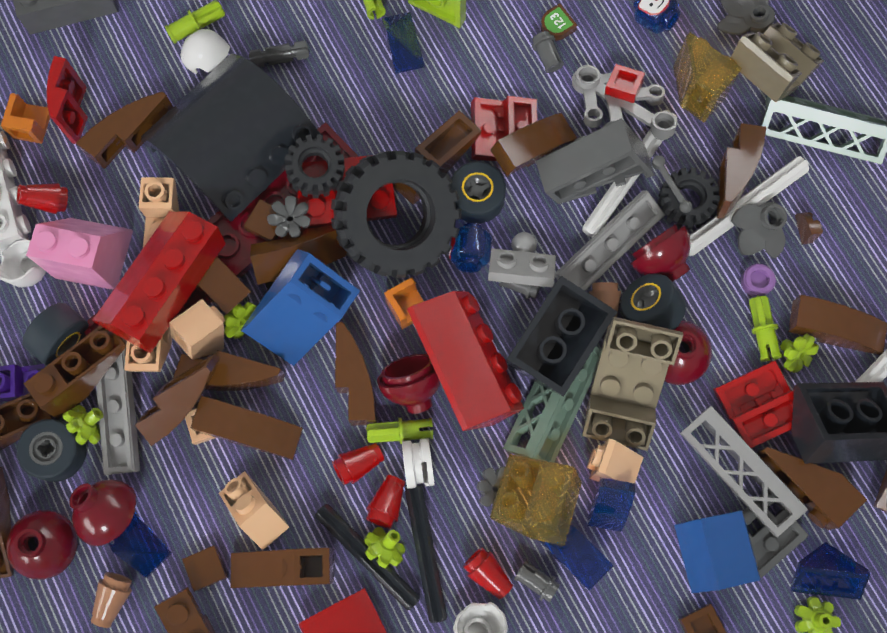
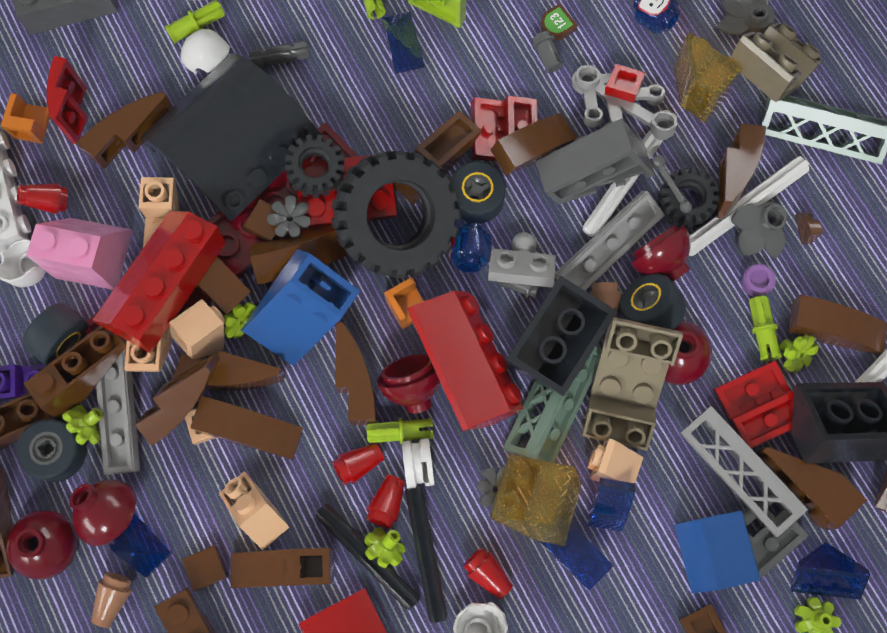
(537, 581): dark grey pin -> none

